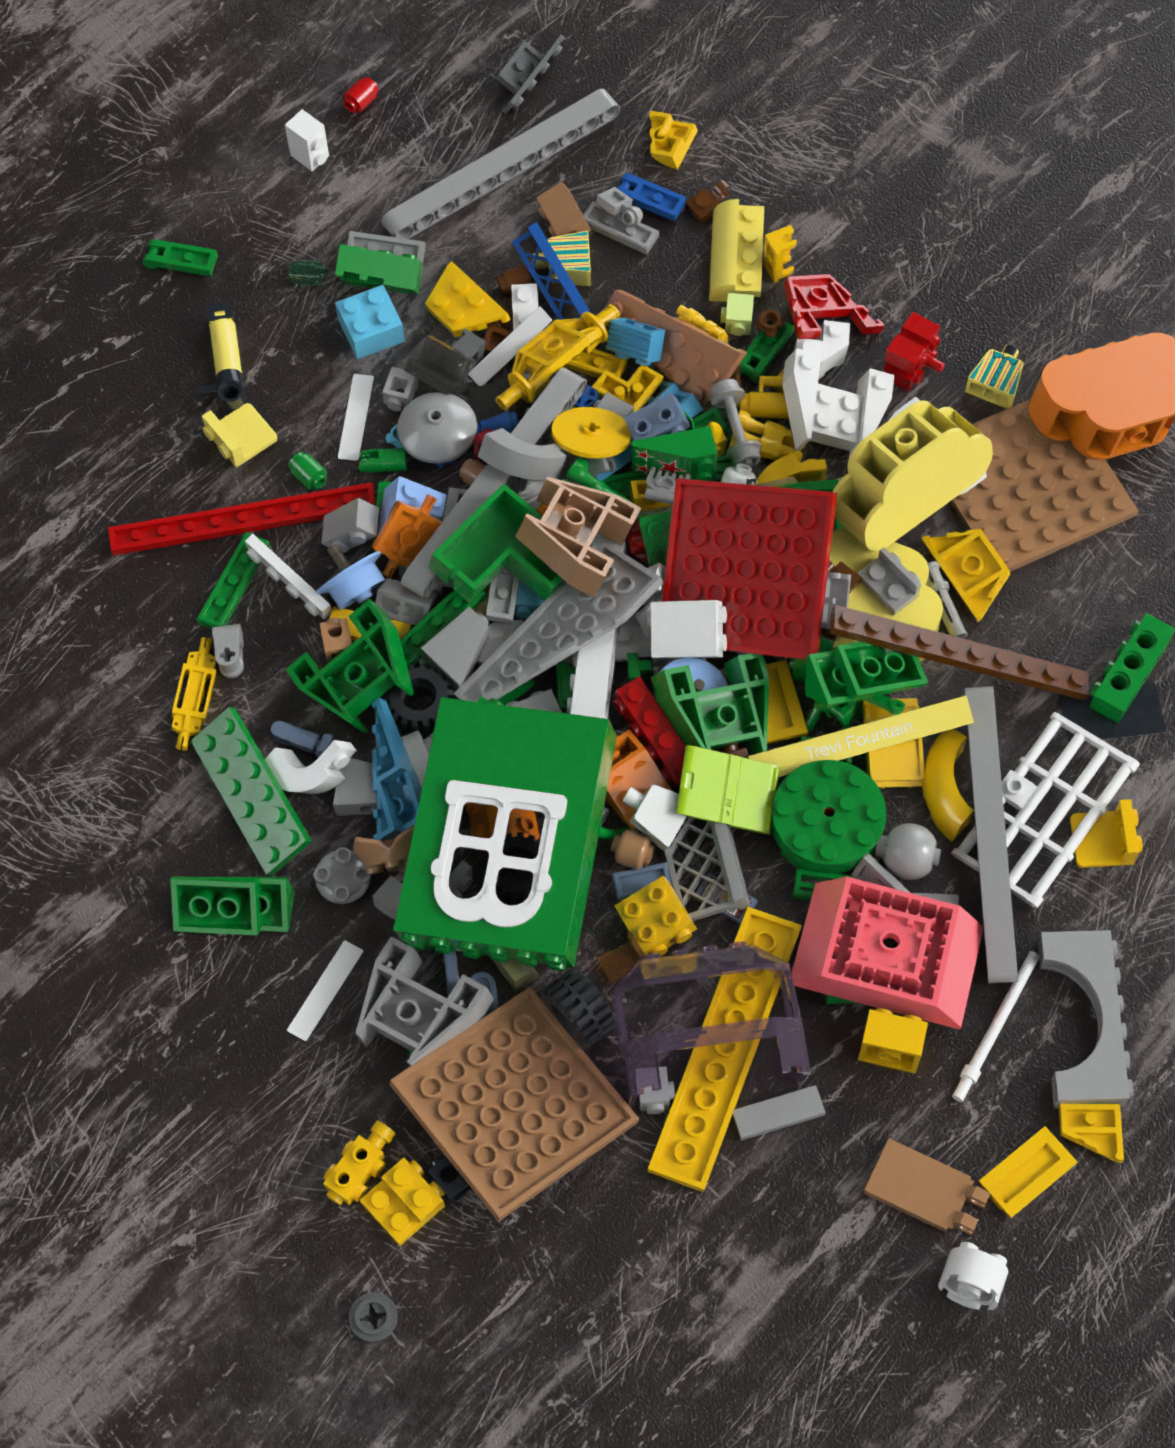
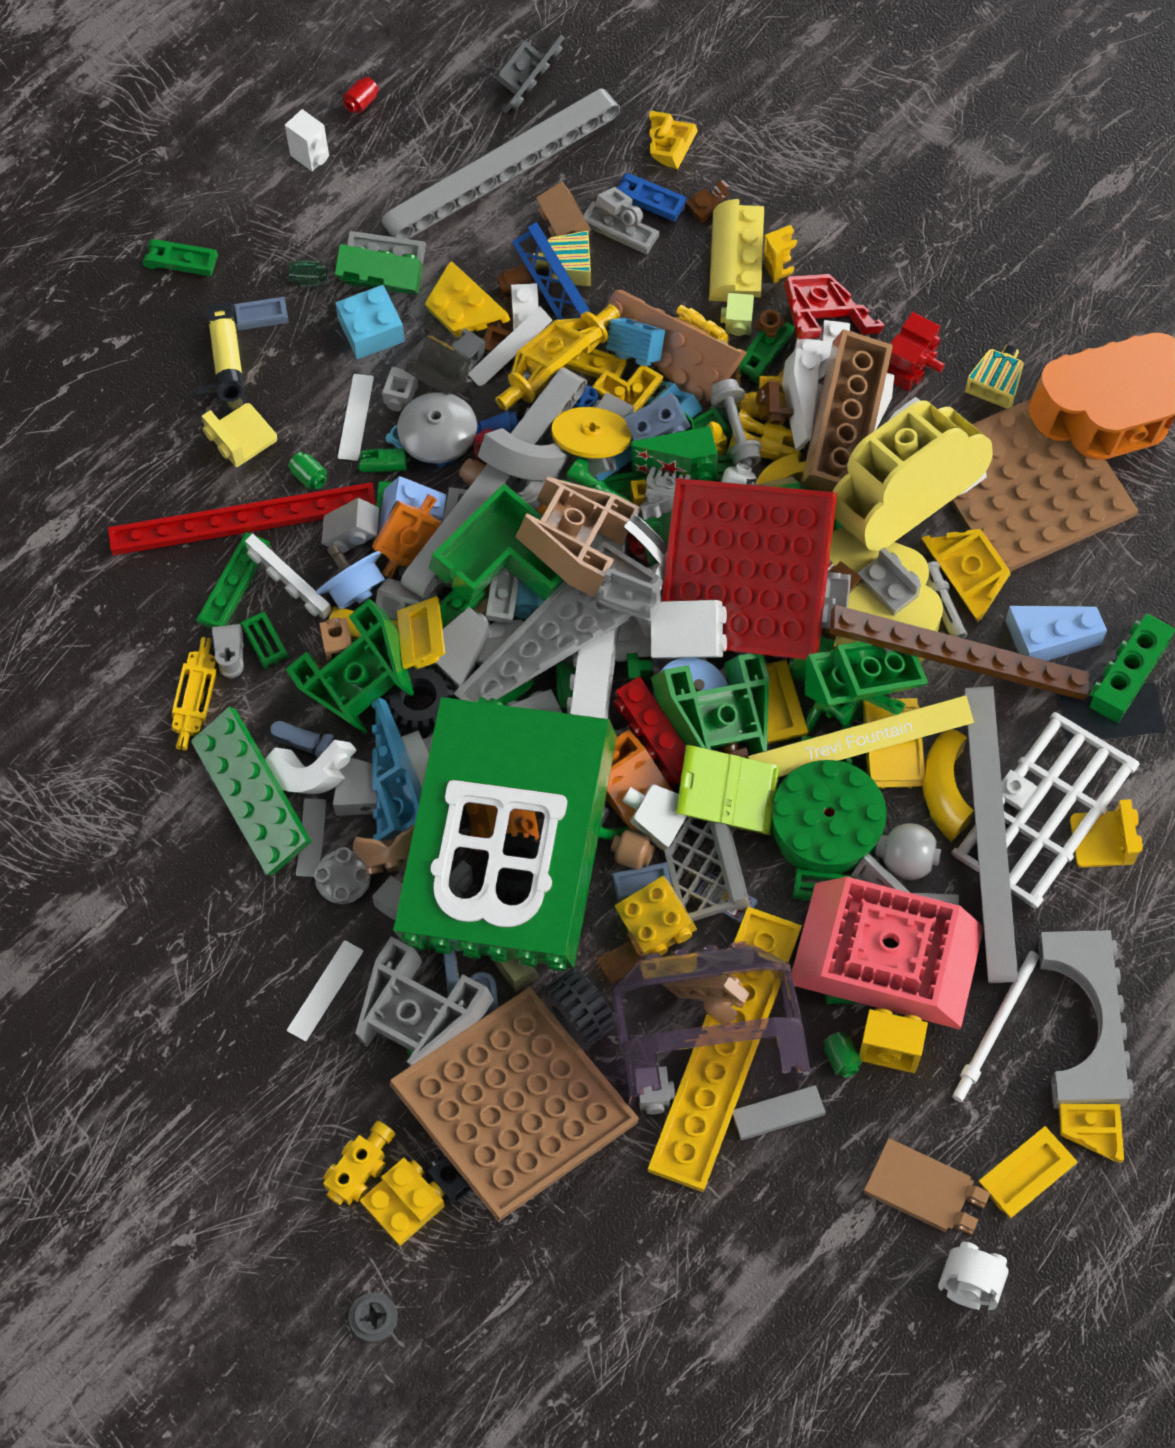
(231, 904): green slope -> none
(261, 313): none -> sand blue tile
(273, 658): none -> green tile
(313, 822): none -> light grey sticker
(421, 633): none -> yellow piece
(629, 595): none -> light grey hinge
(648, 538): none -> sticker
(656, 505): none -> light grey plate
(716, 993): none -> medium nougat plate
(768, 402): none -> reddish brown bracket
(842, 1054): none -> green brick
(846, 406): none -> medium nougat brick
(1054, 630): none -> light blue wedge

